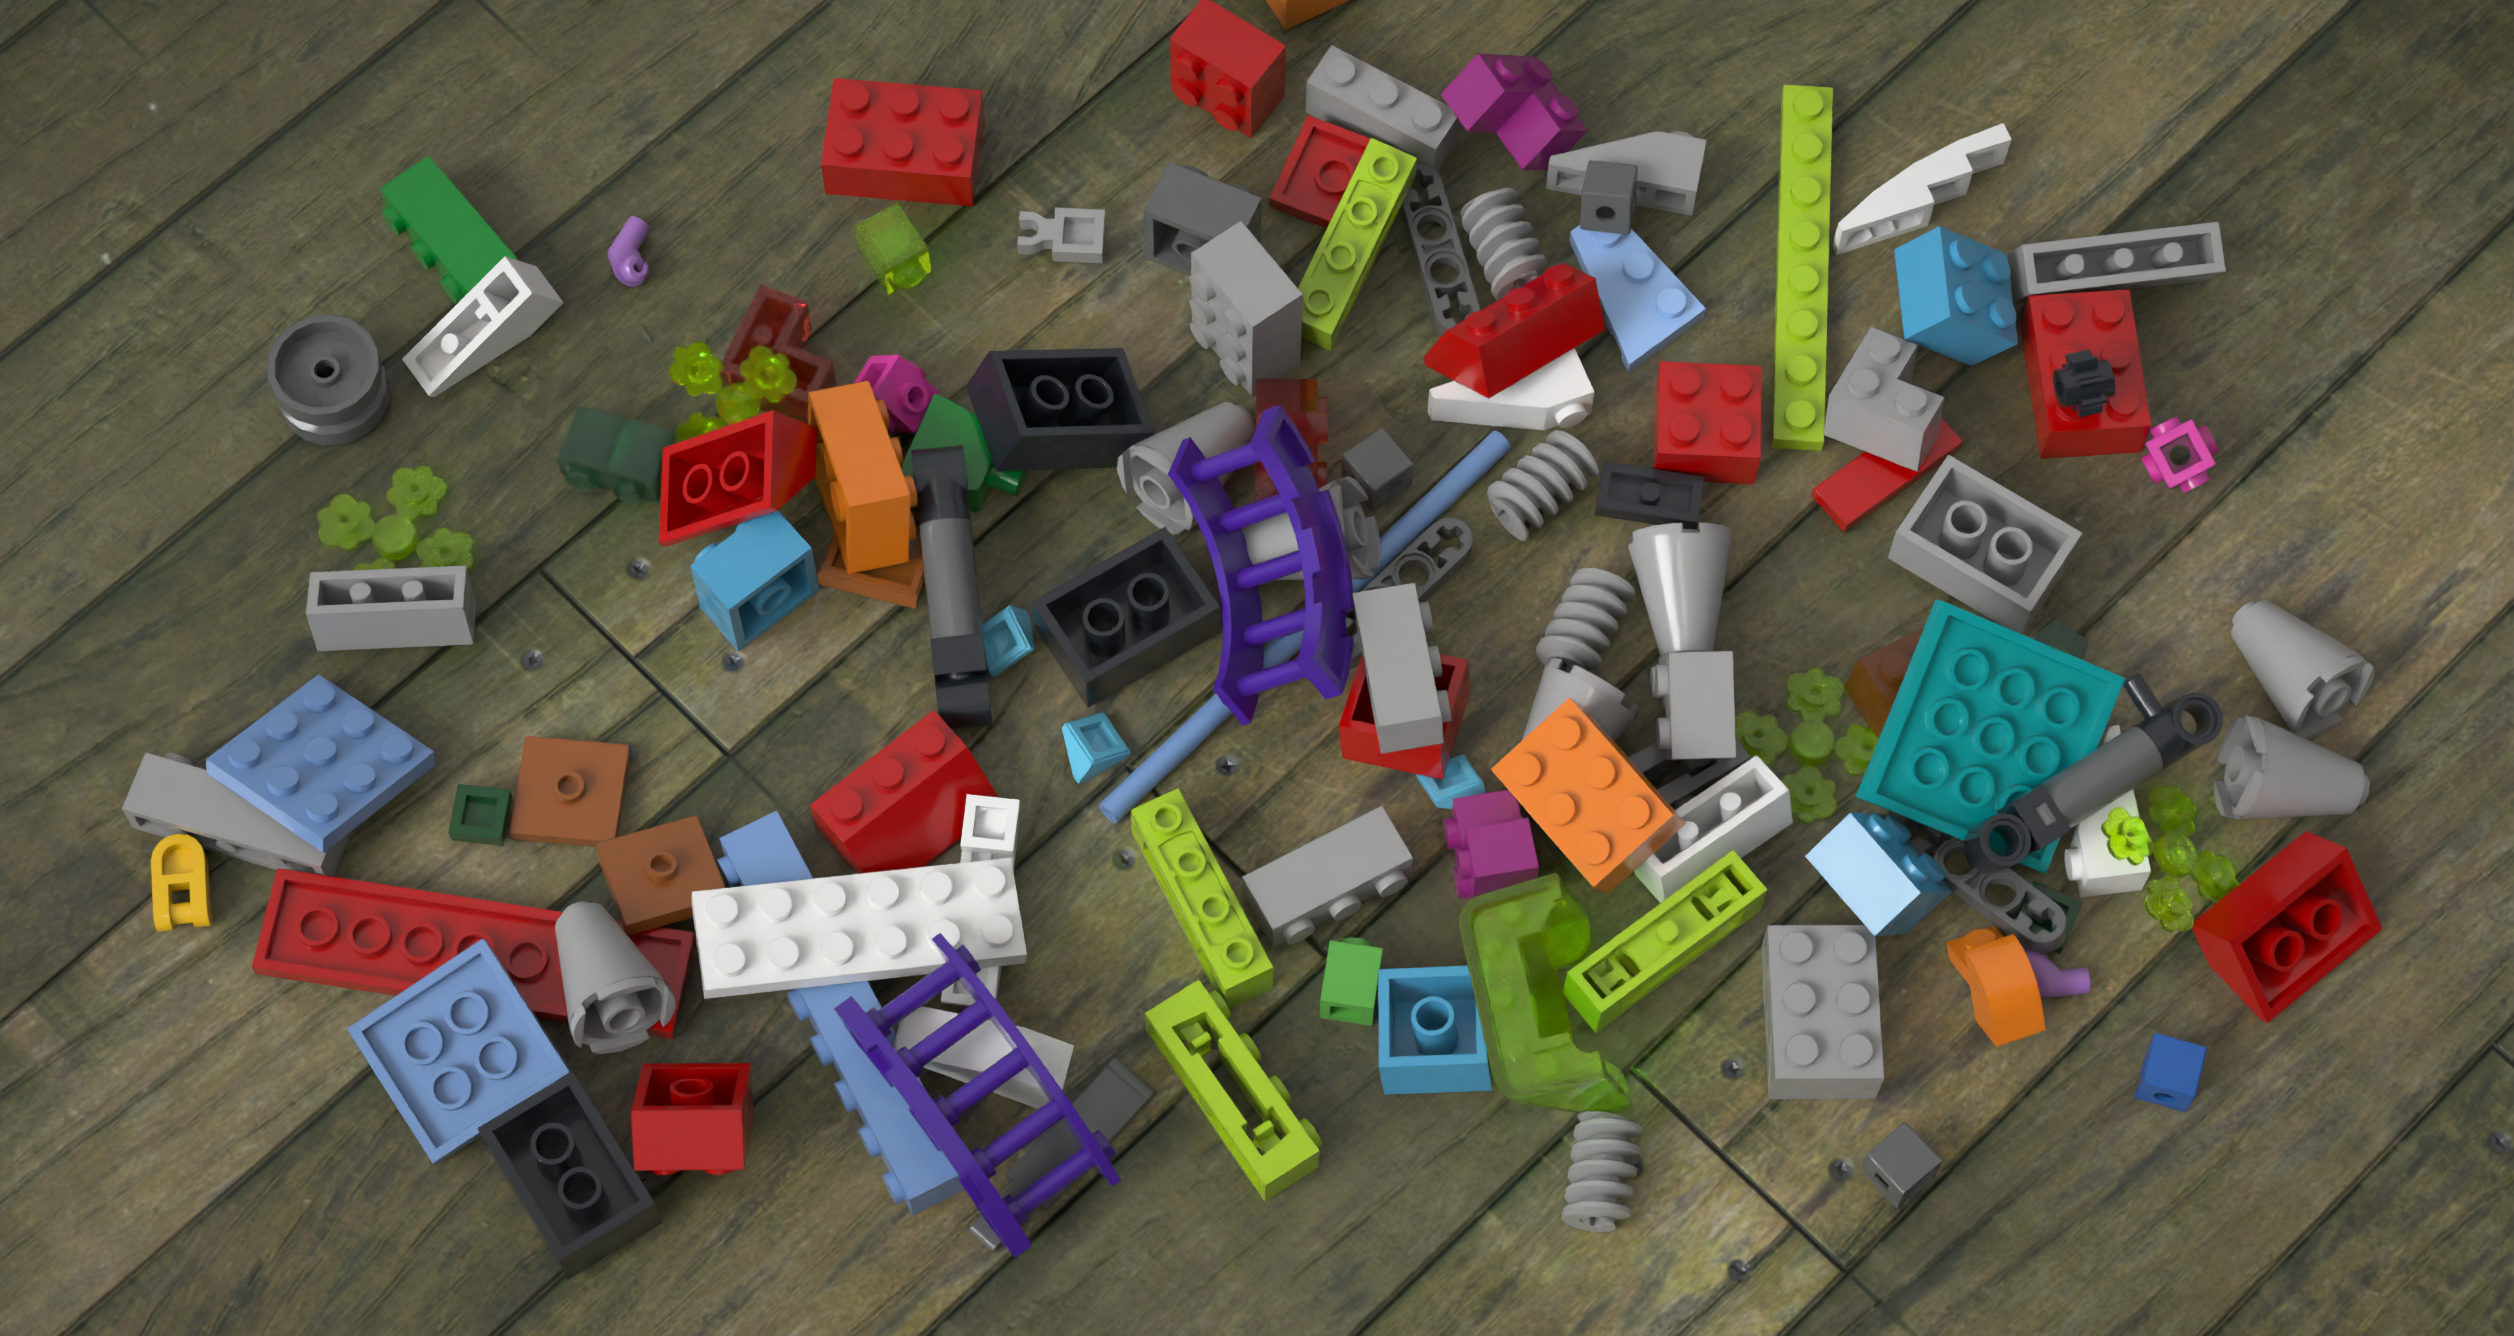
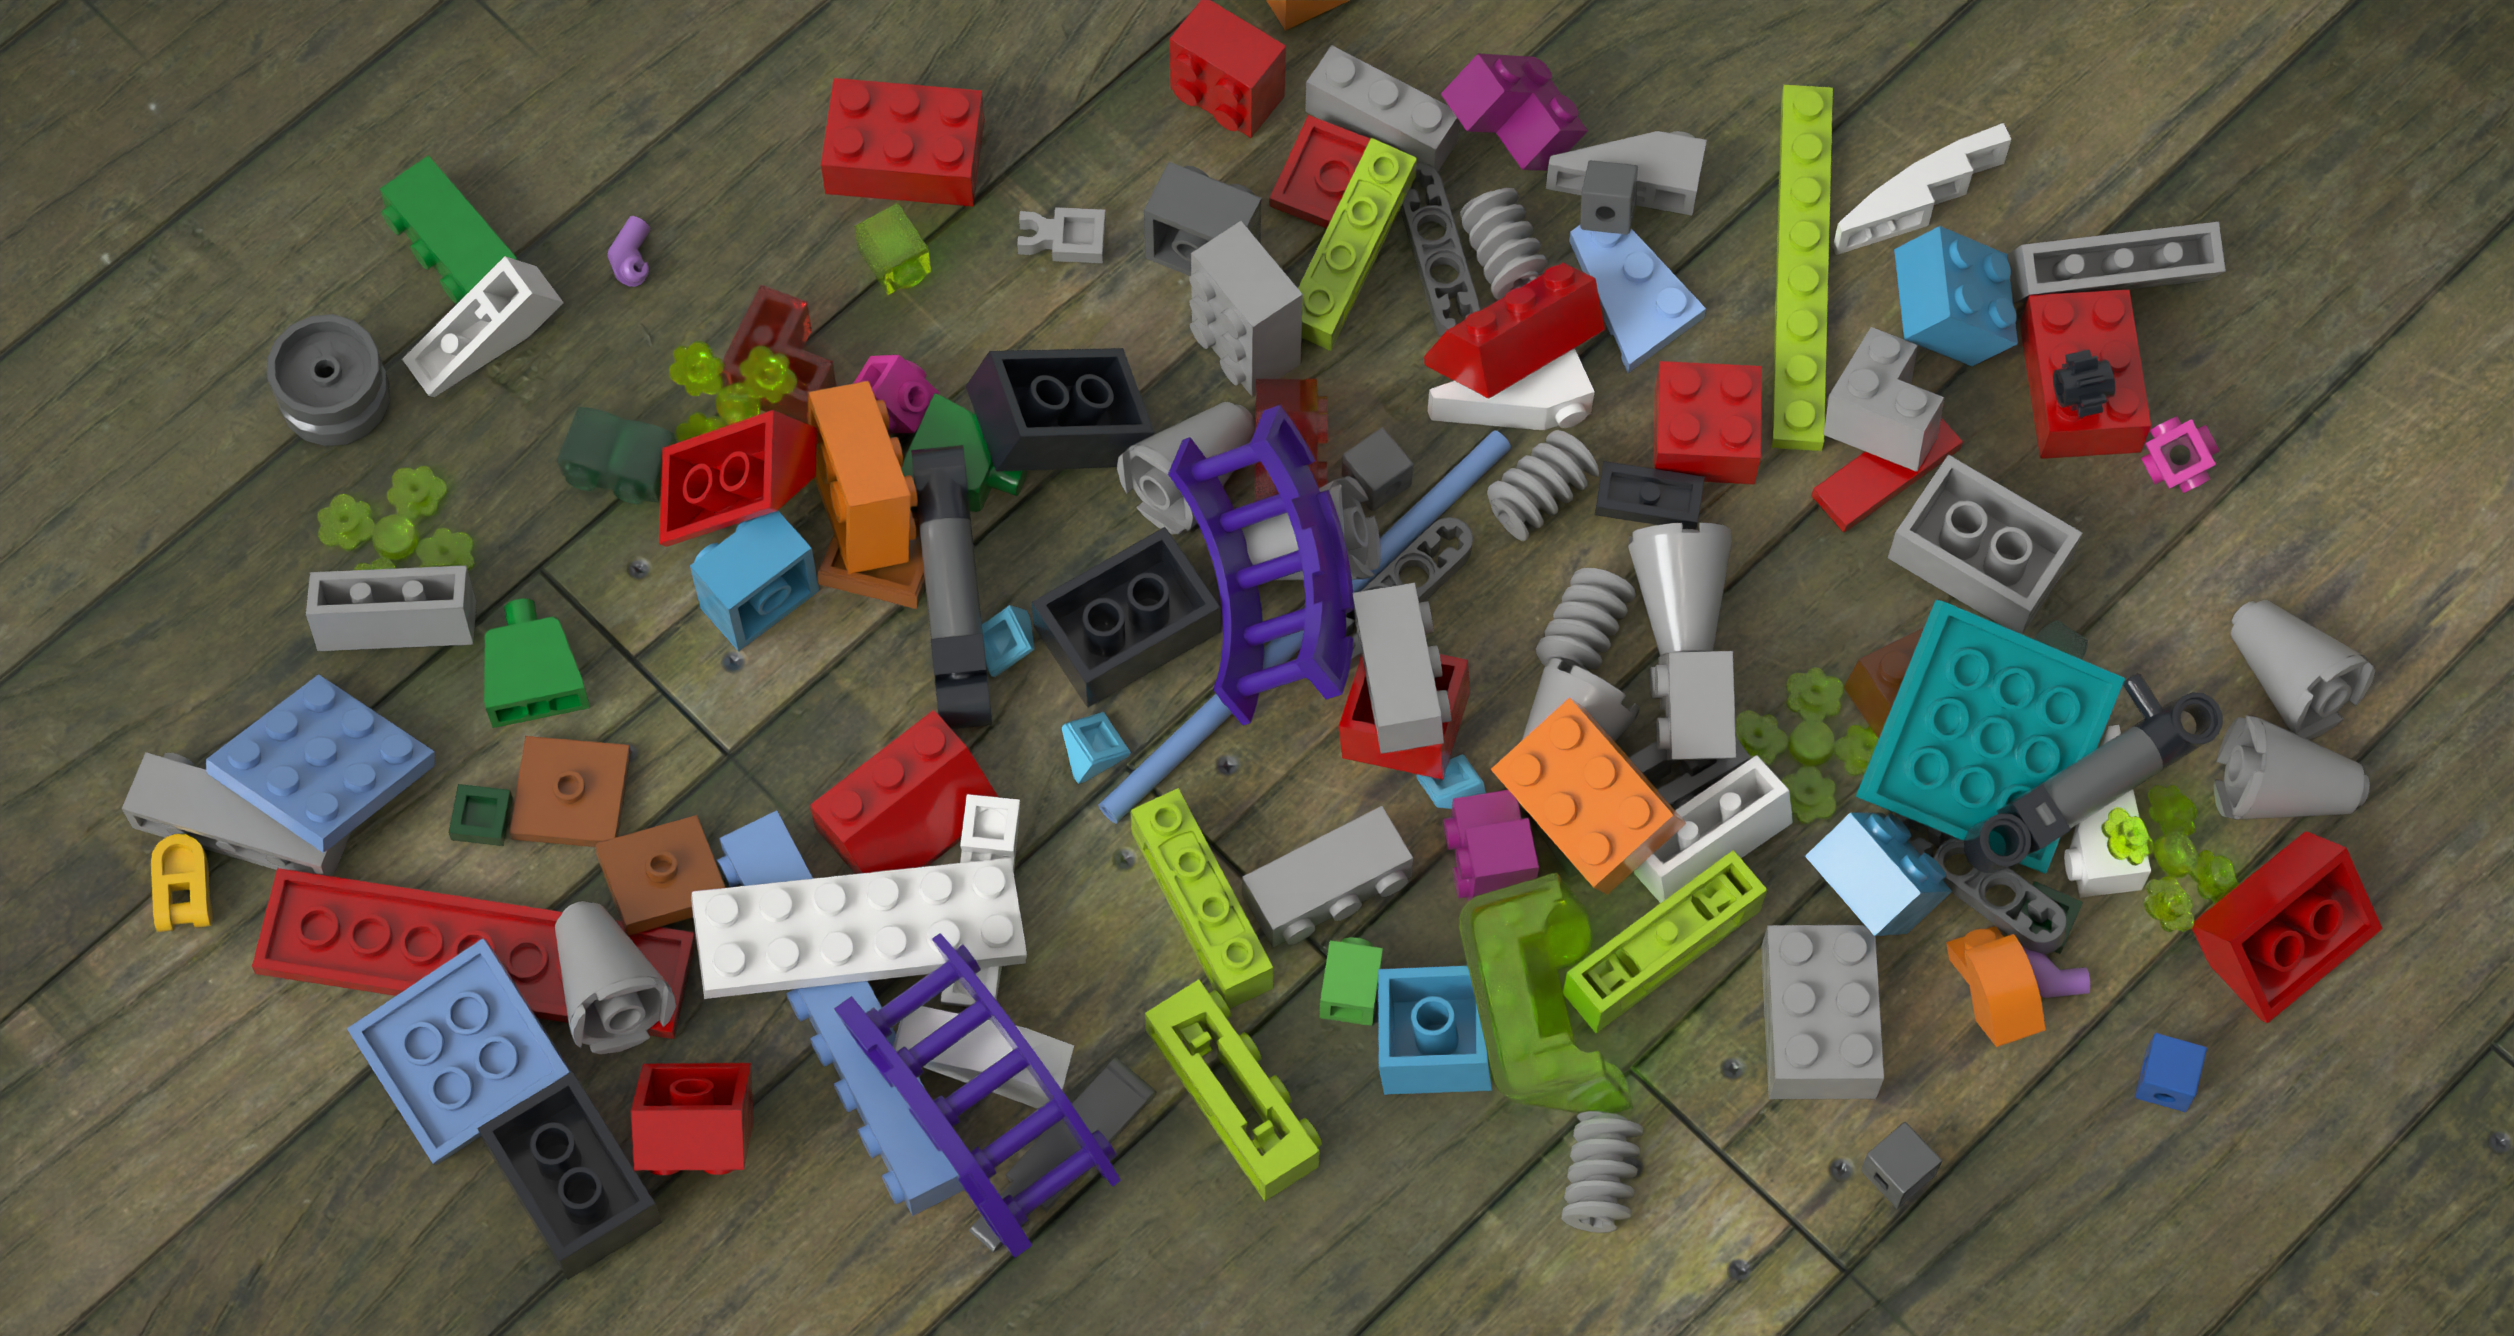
(530, 669): none -> green torso

